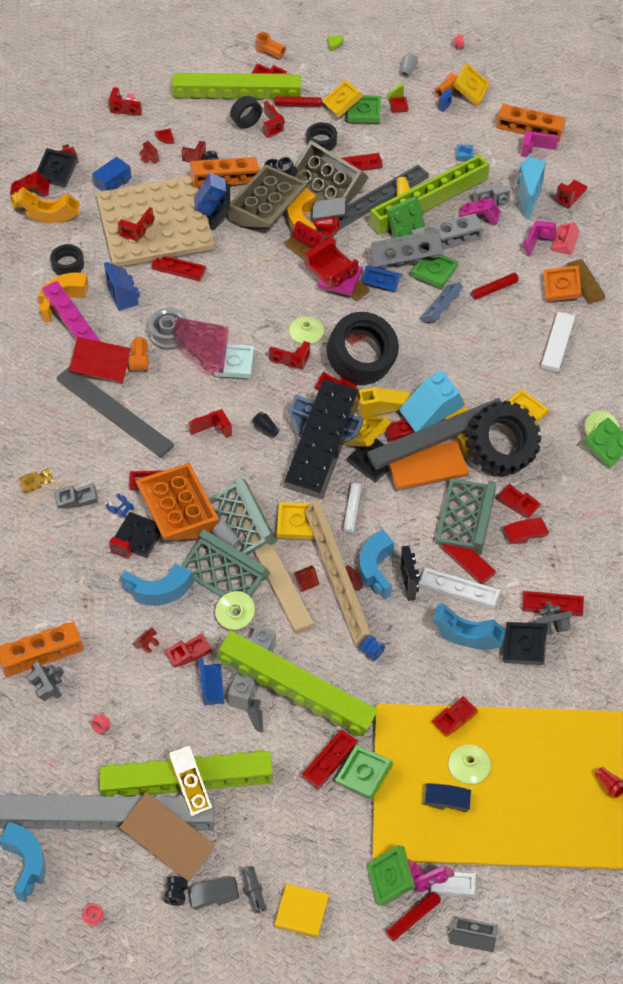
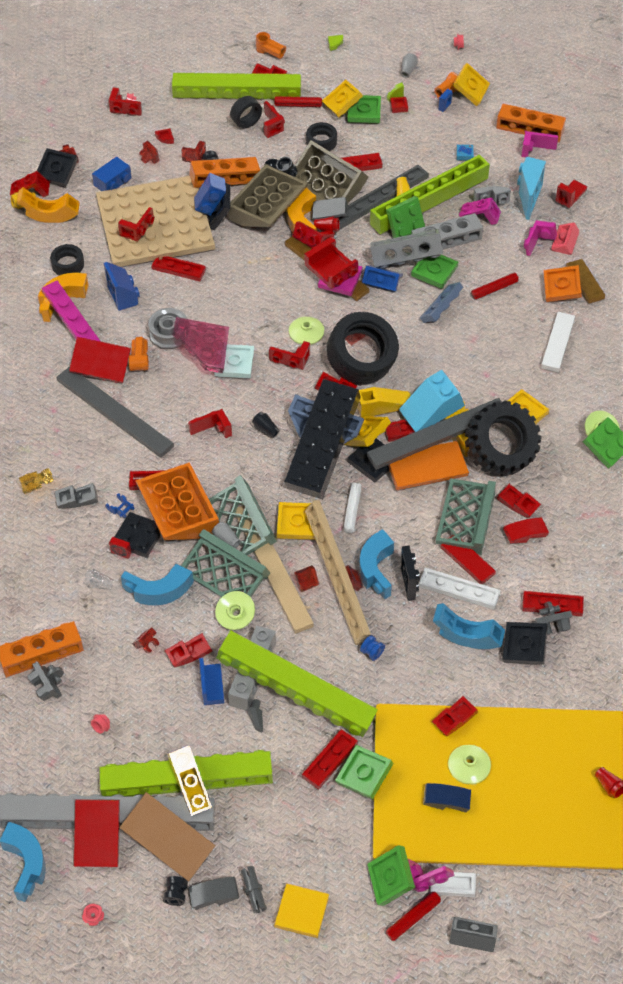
(96, 833): none -> red tile

